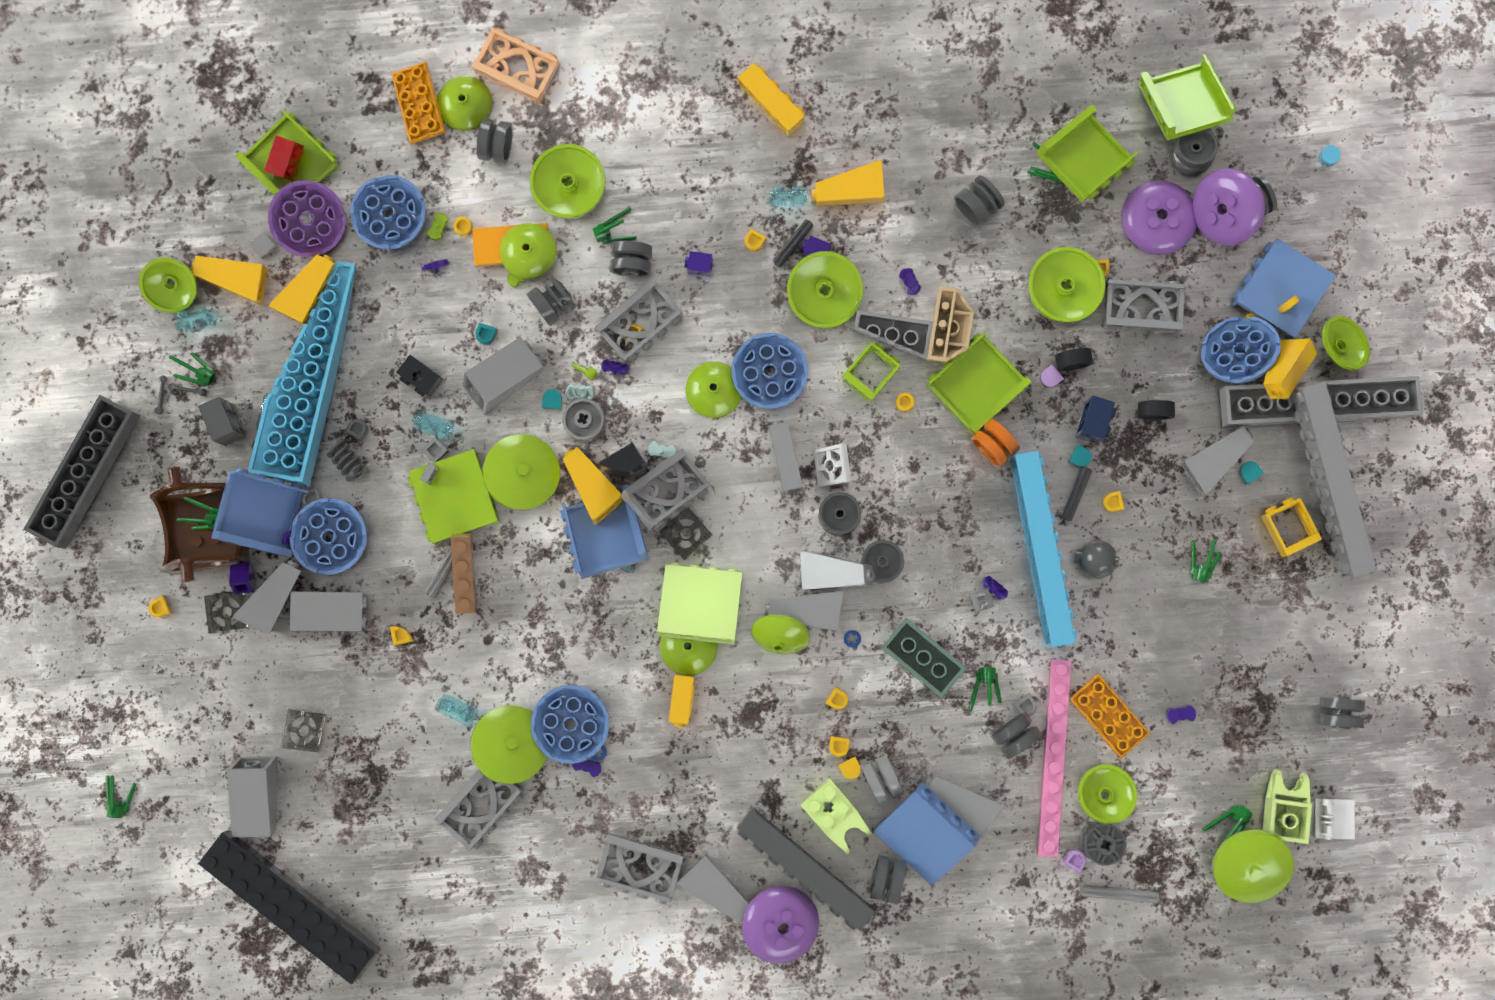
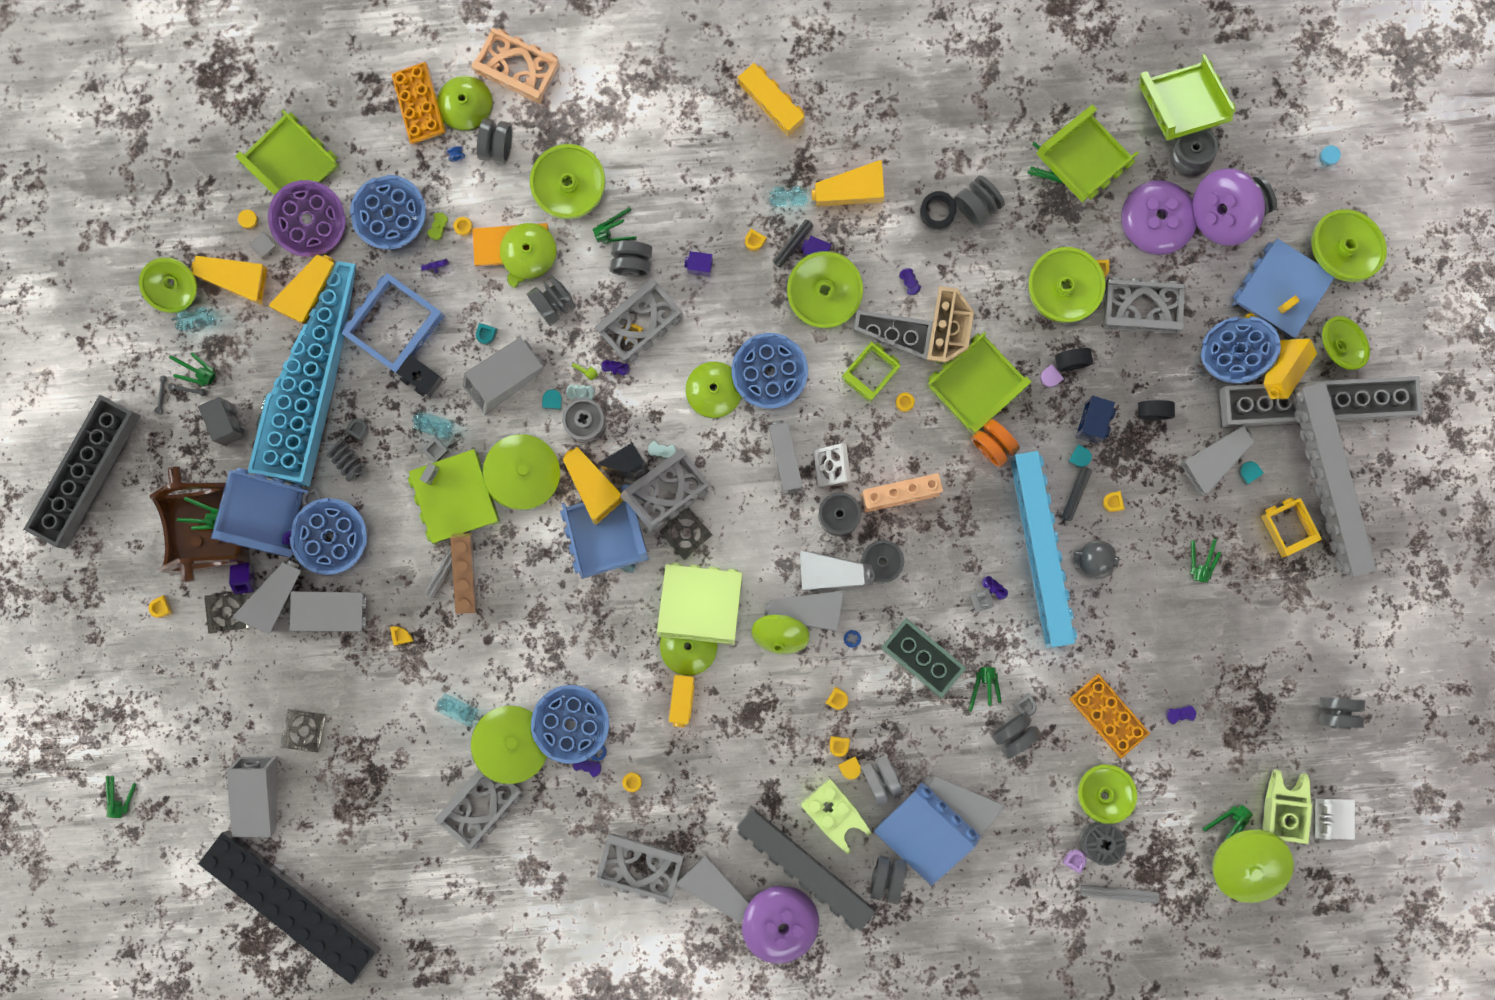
(247, 219): none -> yellow tile
(284, 158): red brick -> none
(417, 340): none -> medium blue window
(455, 153): none -> blue bush
(632, 782): none -> yellow tile
(901, 493): none -> light nougat fence
(938, 195): none -> black tyre
(1054, 758): bright pink plate -> none
(1349, 245): none -> lime dish

